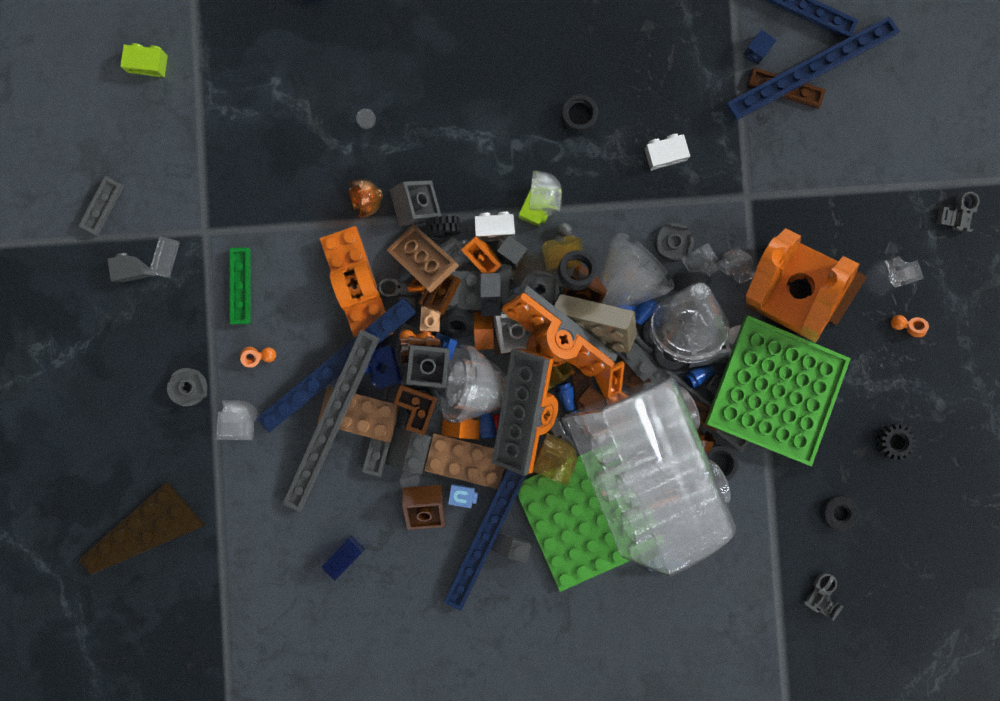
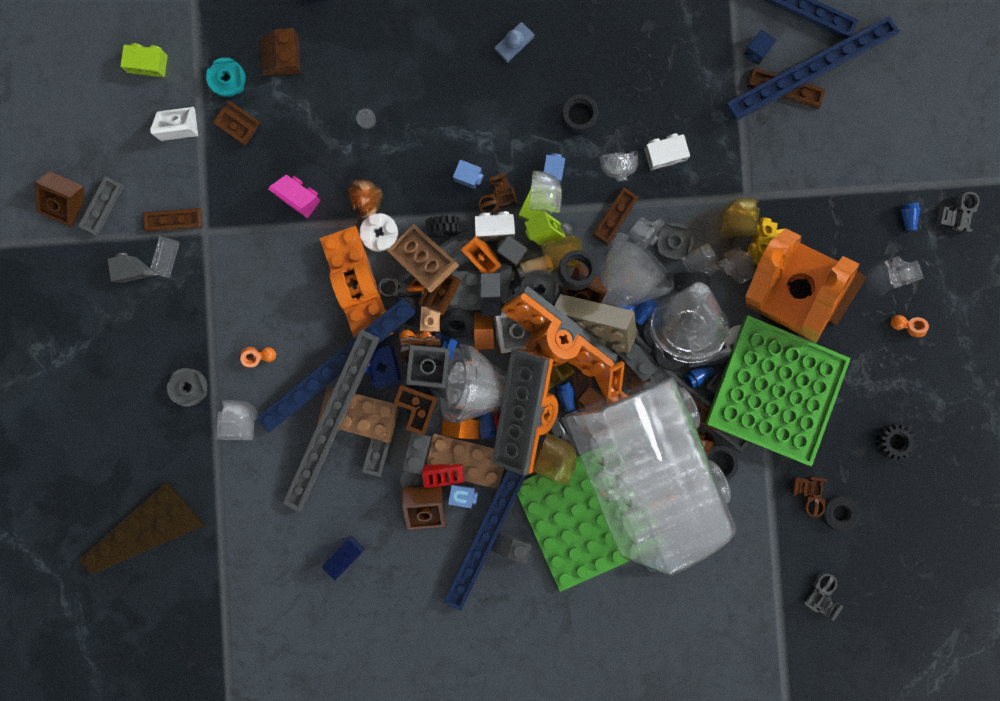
(59, 198): none -> reddish brown slope
(172, 220): none -> reddish brown tile
(175, 124): none -> white slope
(217, 71): none -> teal plate
(236, 123): none -> reddish brown plate
(240, 286): green plate -> none
(280, 52): none -> reddish brown slope
(295, 195): none -> dark pink slope
(368, 234): none -> white plate
(414, 202): dark grey slope -> none
(435, 481): none -> red slope
(468, 174): none -> medium blue brick
(503, 196): none -> reddish brown piece
(514, 42): none -> sand blue tile
(530, 266): none -> white head
(544, 228): none -> lime brick
(554, 165): none -> medium blue brick
(615, 216): none -> reddish brown tile
(619, 164): none -> clear cylinder
(645, 231): none -> clear brick
(740, 217): none -> clear yellow brick
(764, 234): none -> yellow brick
(814, 491): none -> reddish brown piece
(910, 214): none -> blue cone

